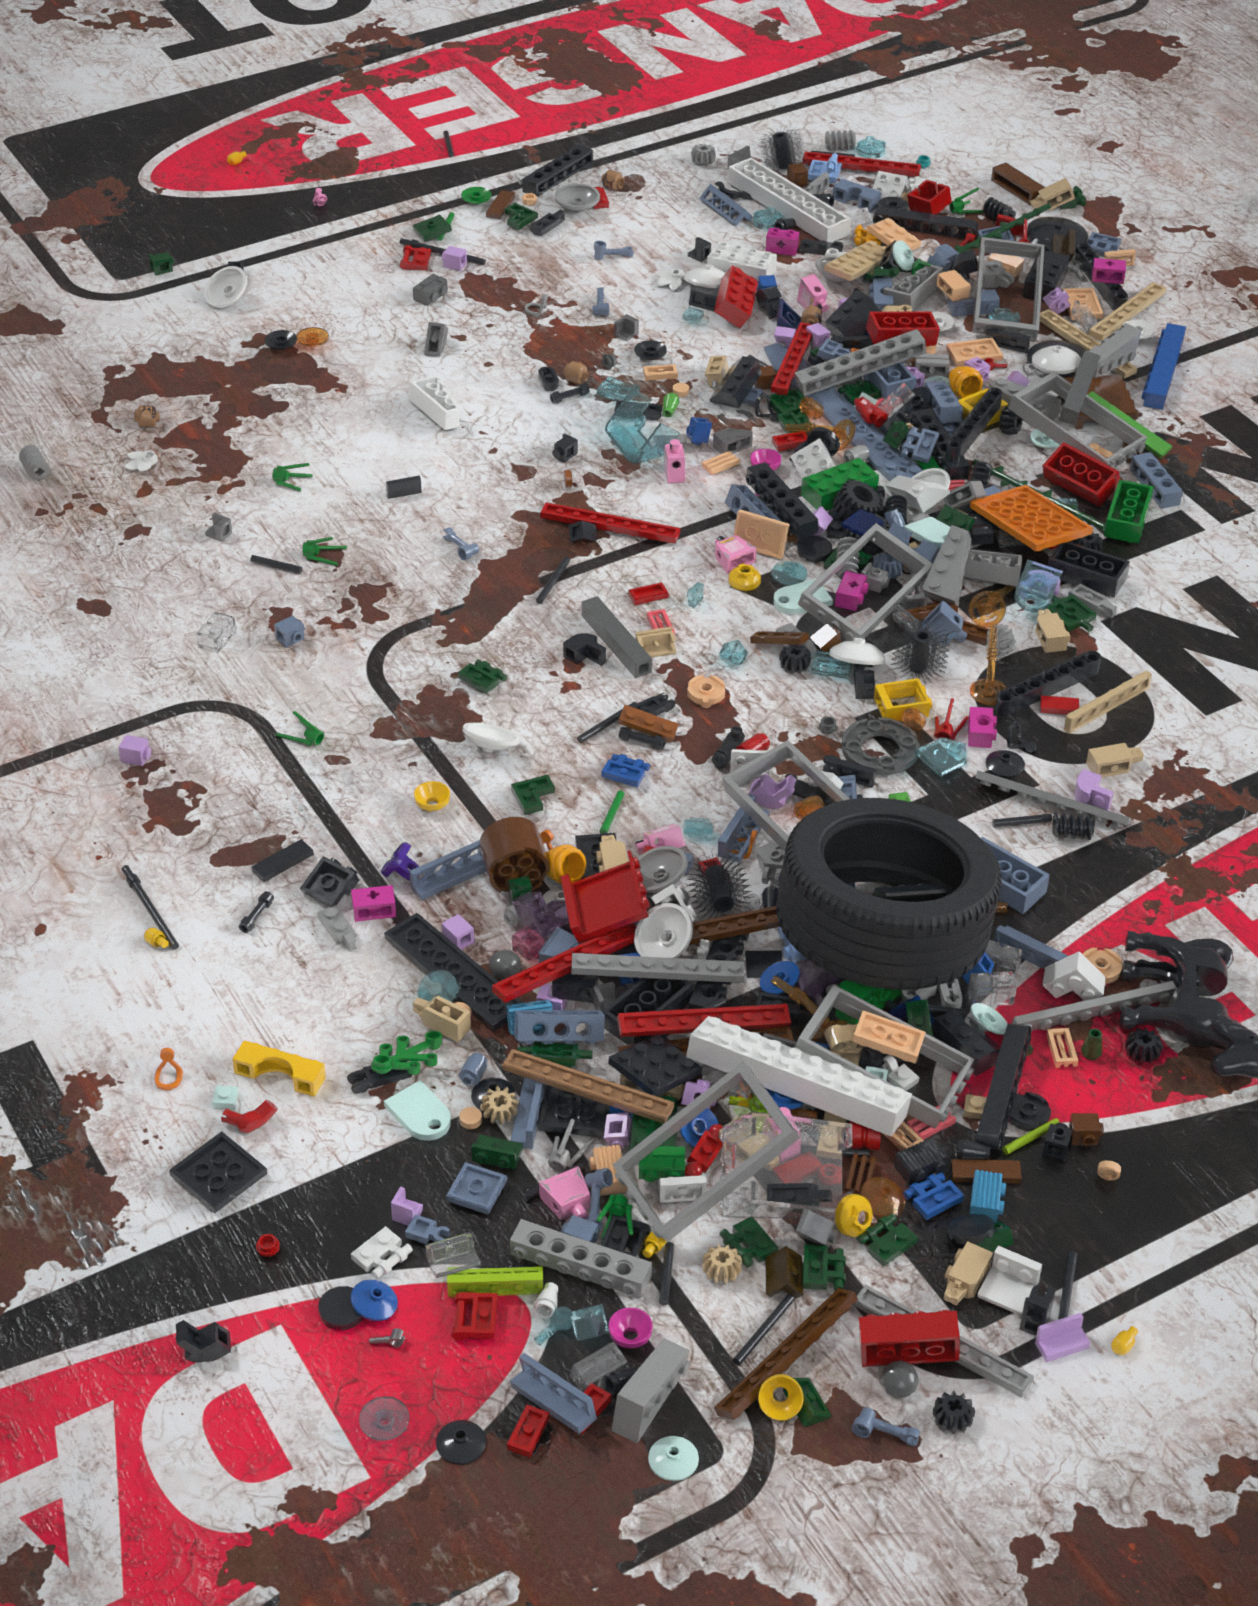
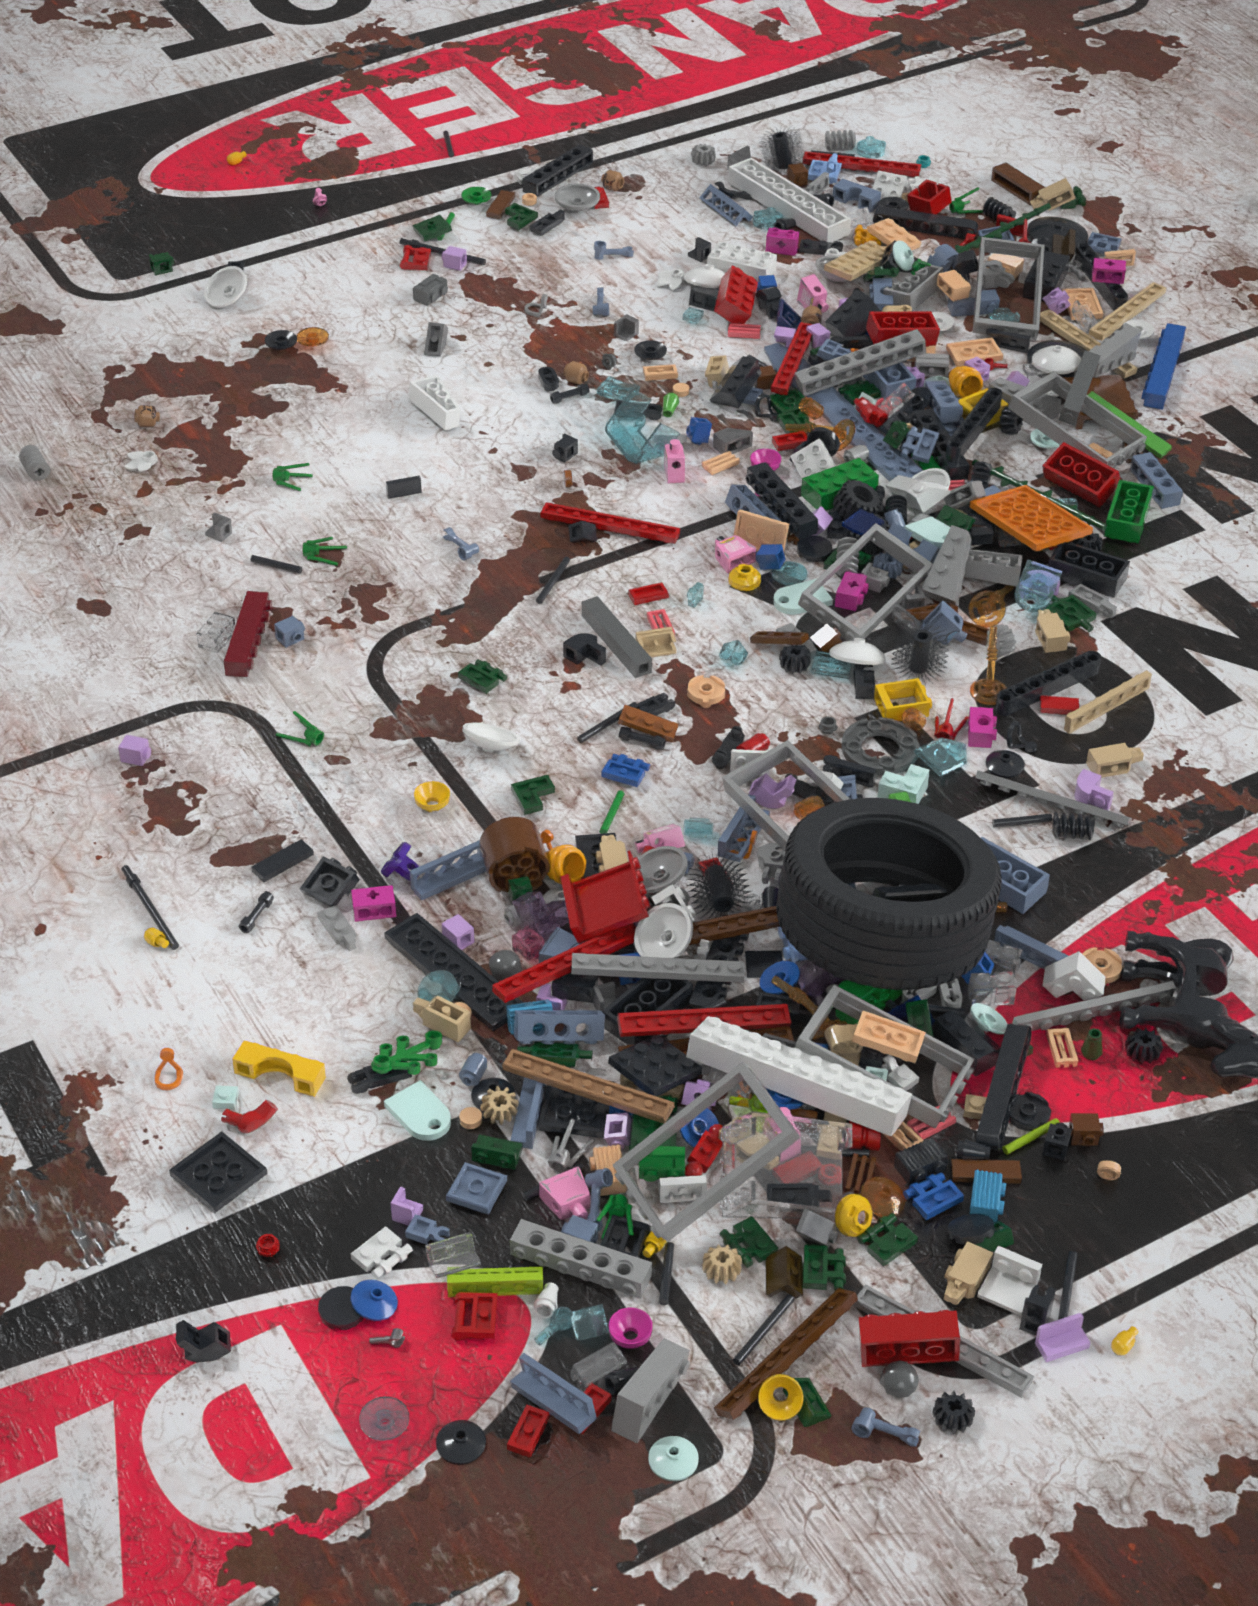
(247, 634): none -> dark red brick
(744, 331): none -> coral tile
(770, 556): none -> blue brick
(914, 783): none -> light aqua brick

